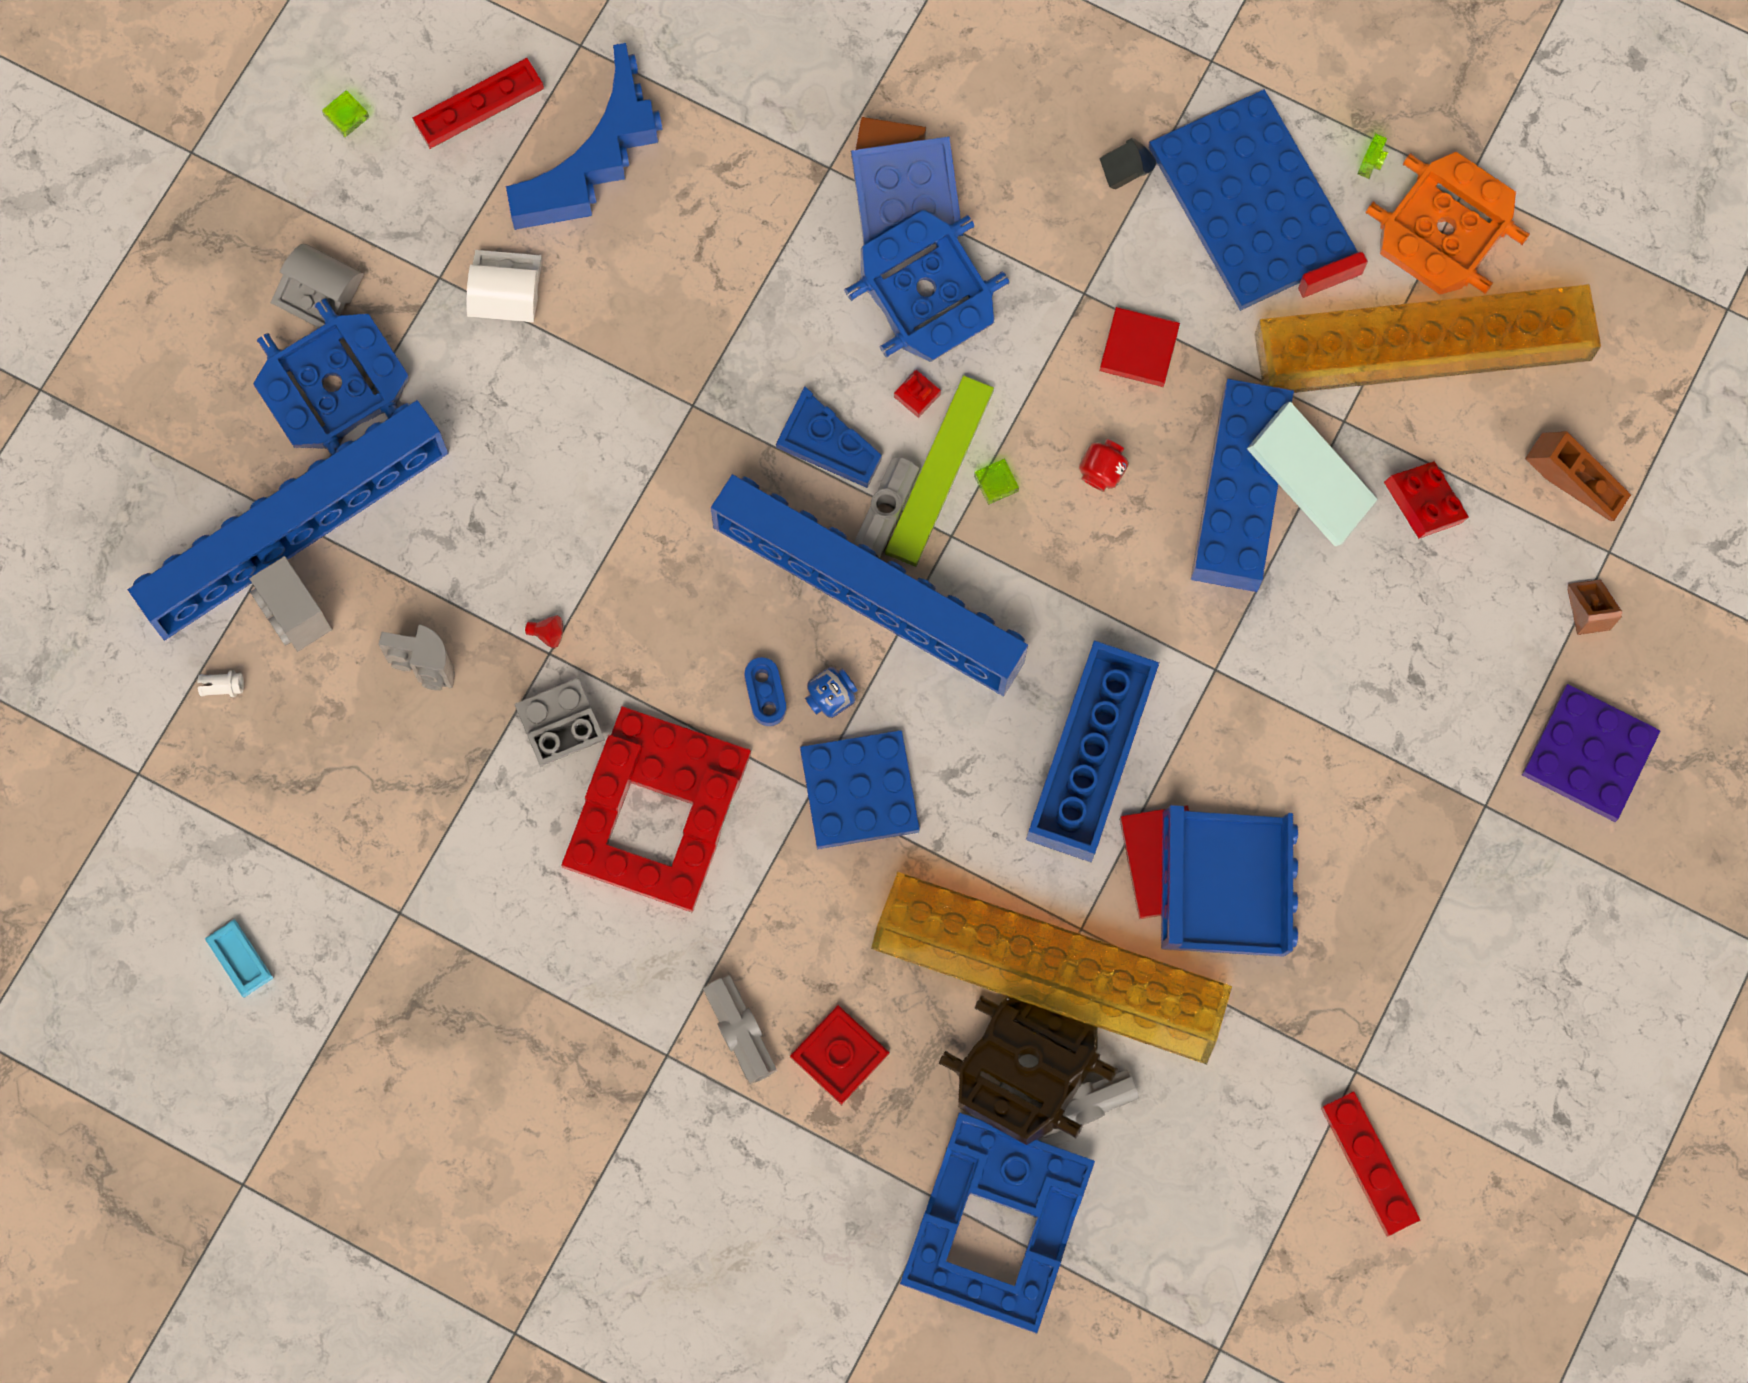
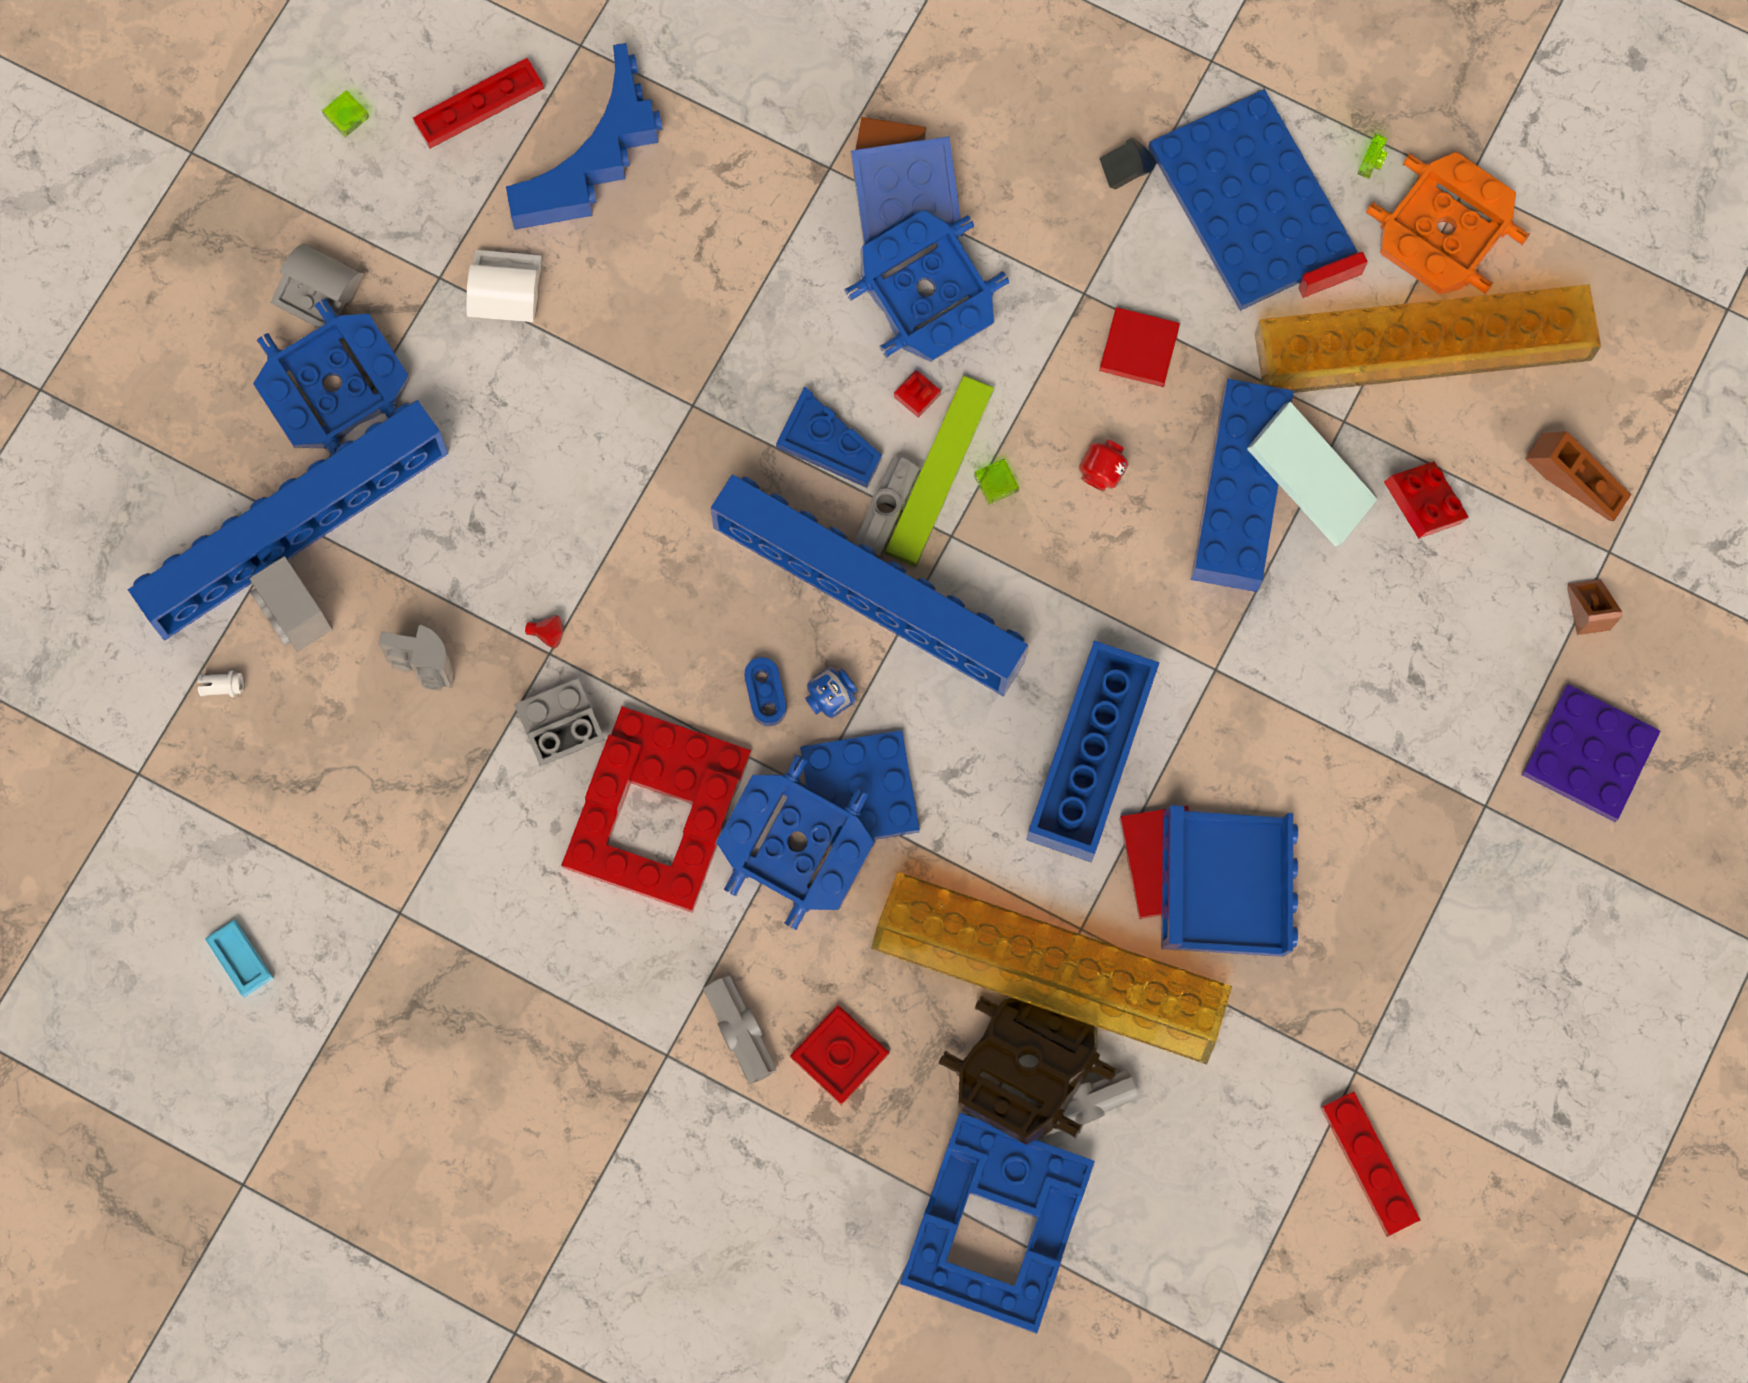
(776, 862): none -> blue piece

